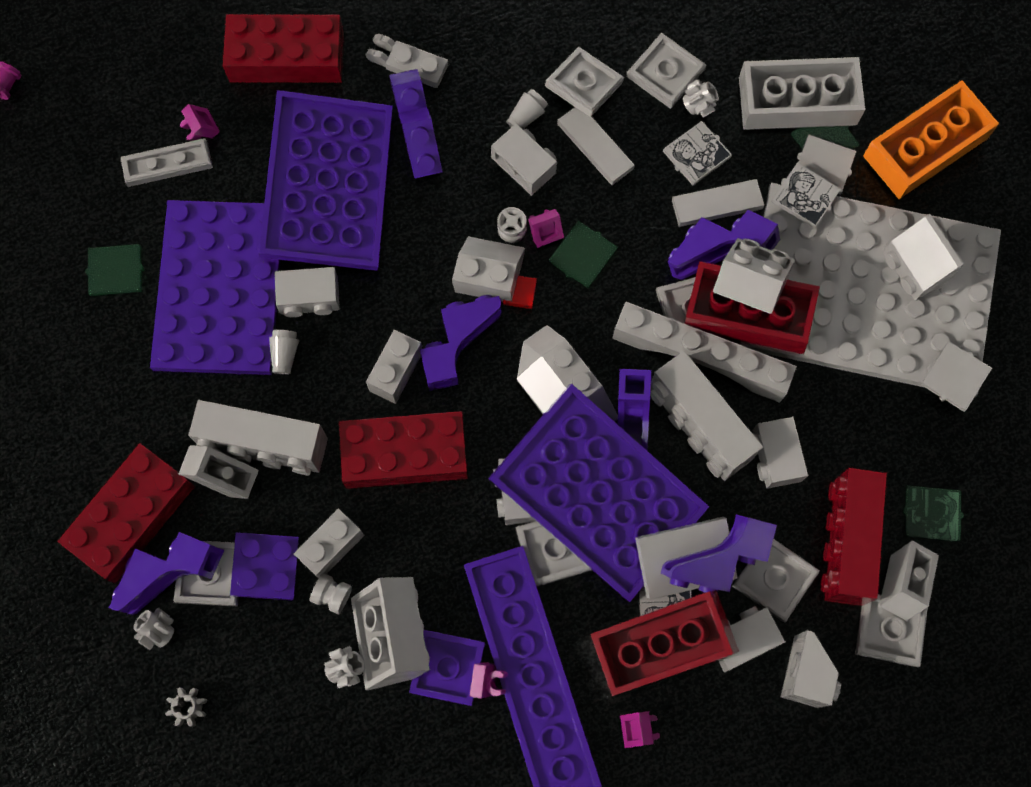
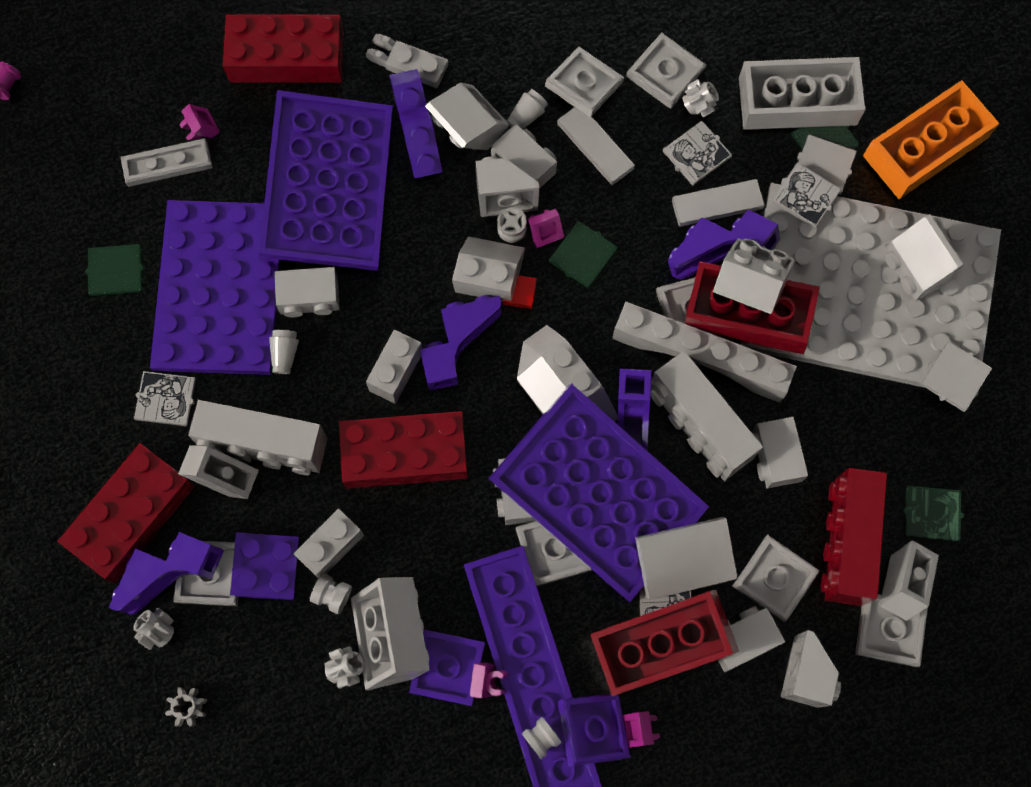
(165, 398): none -> piece
(467, 117): none -> light grey slope
(504, 186): none -> light grey slope
(541, 738): none -> light grey wheel
(593, 729): none -> dark purple tile
(716, 566): dark purple arch -> none

